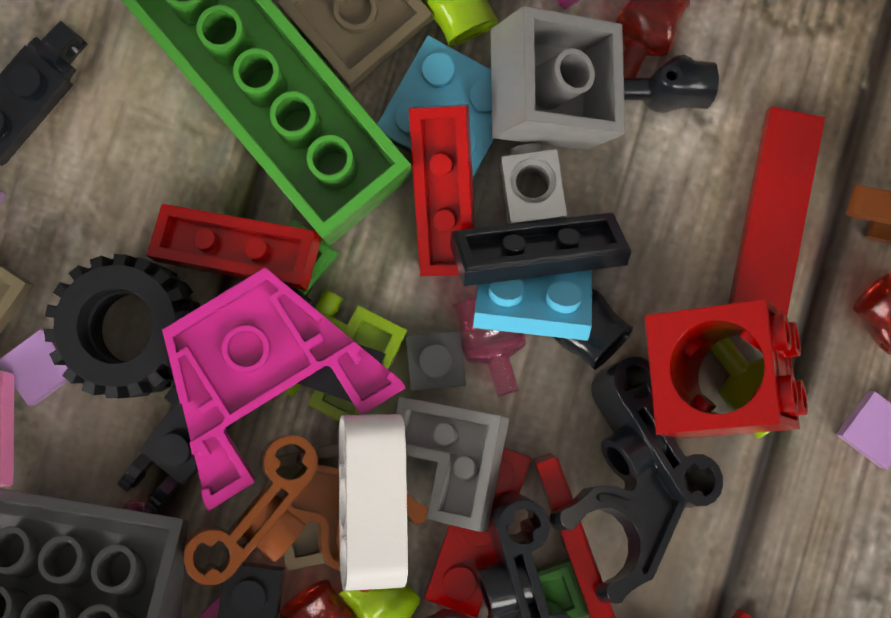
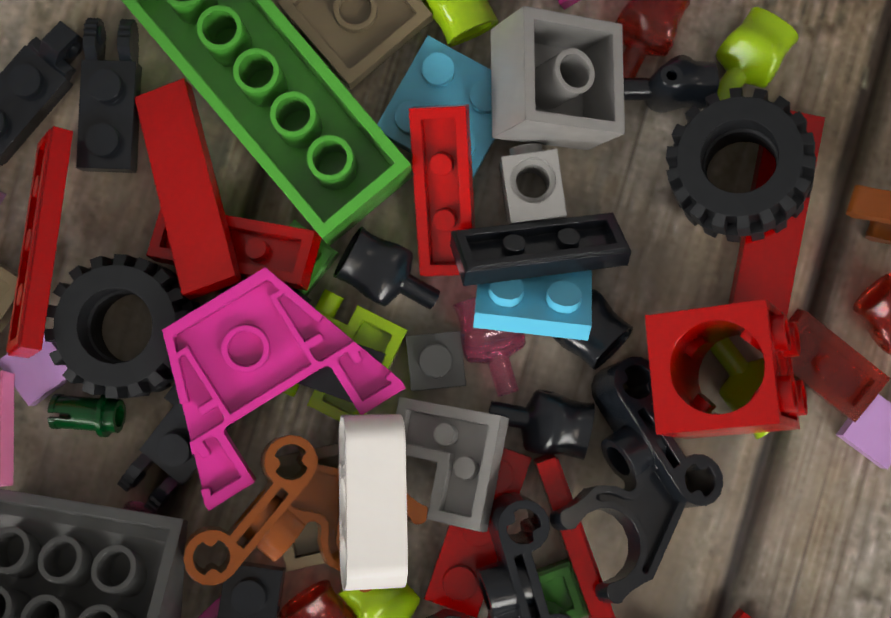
(39, 244): none -> red tile
(87, 413): none -> dark green pin
(107, 100): none -> black hinge
(187, 190): none -> red tile
(382, 271): none -> black piece
(550, 423): none -> black piece
(735, 121): none -> black tyre
(754, 51): none -> lime piece
(835, 368): none -> clear red plate

